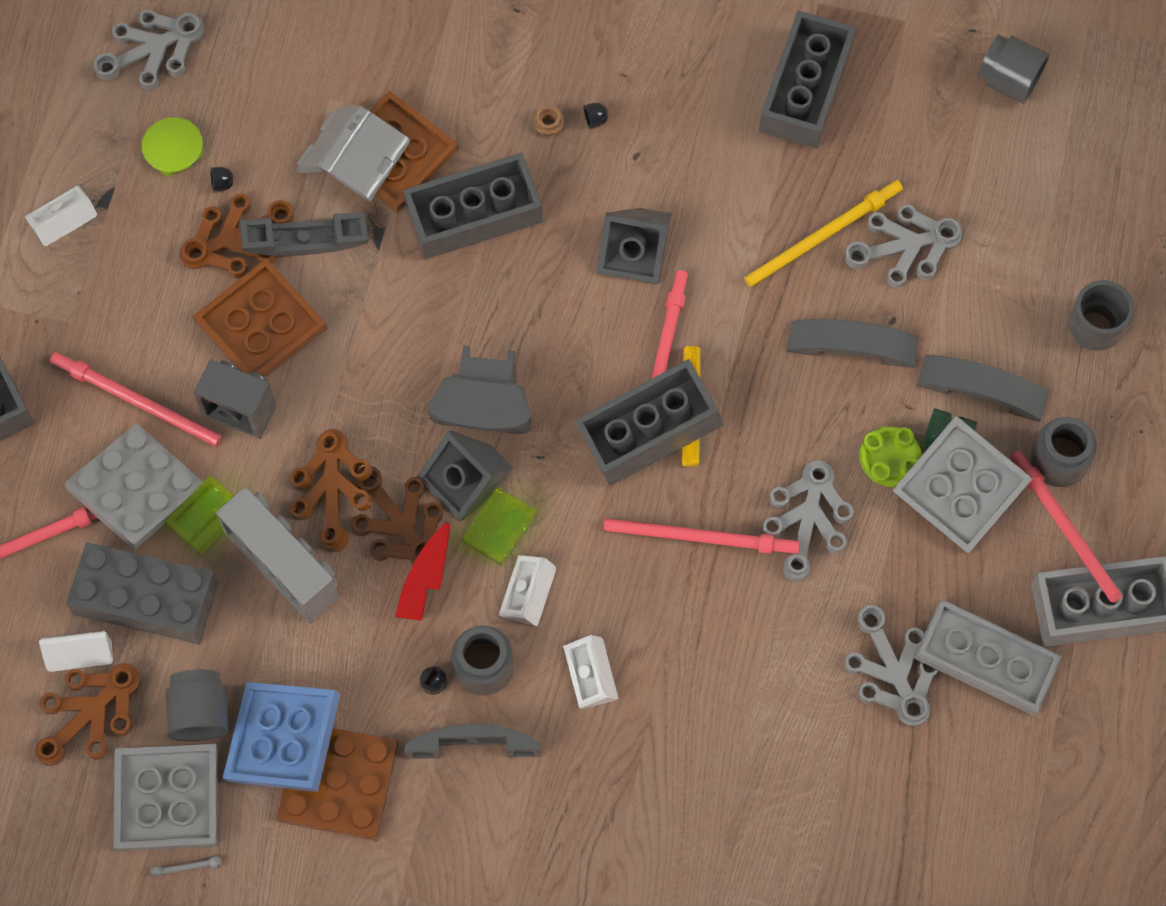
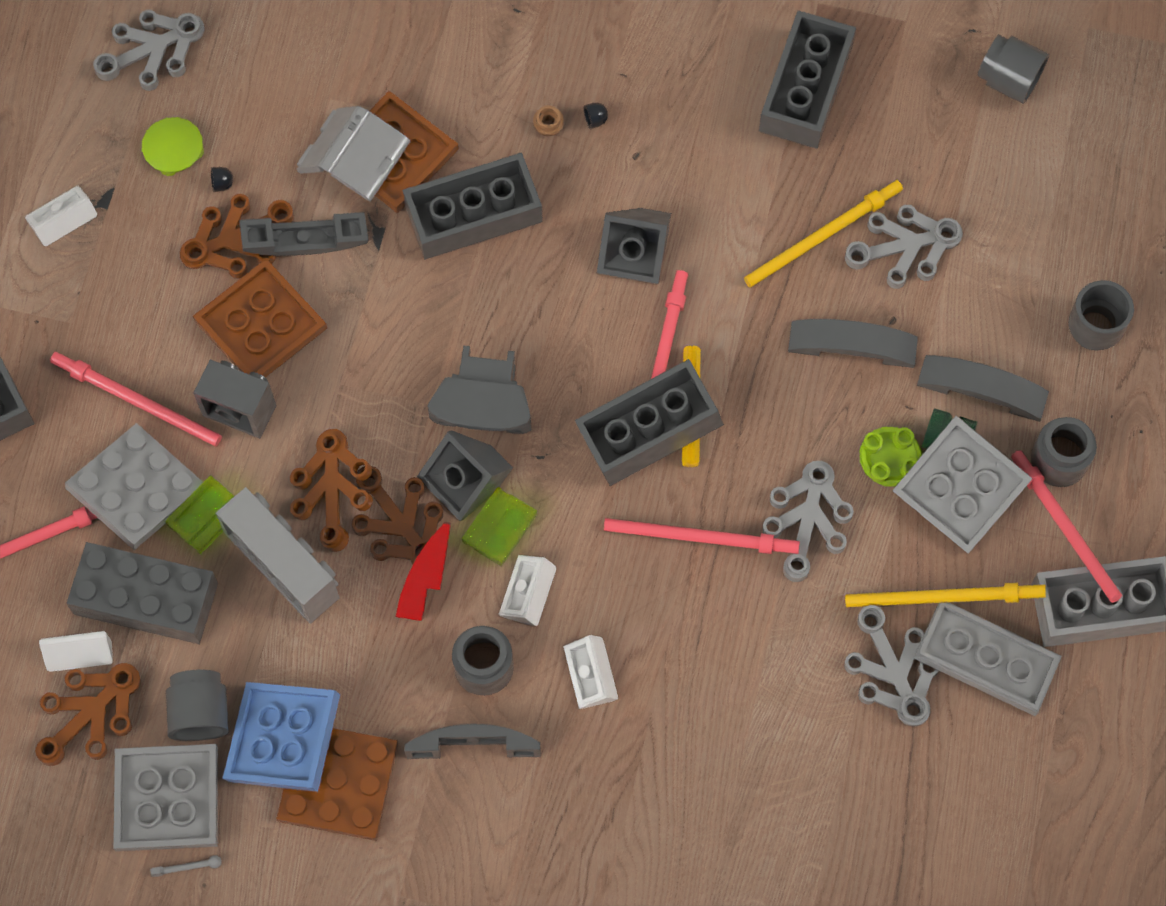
(439, 682): black hinge -> none
(1009, 592): none -> yellow bar

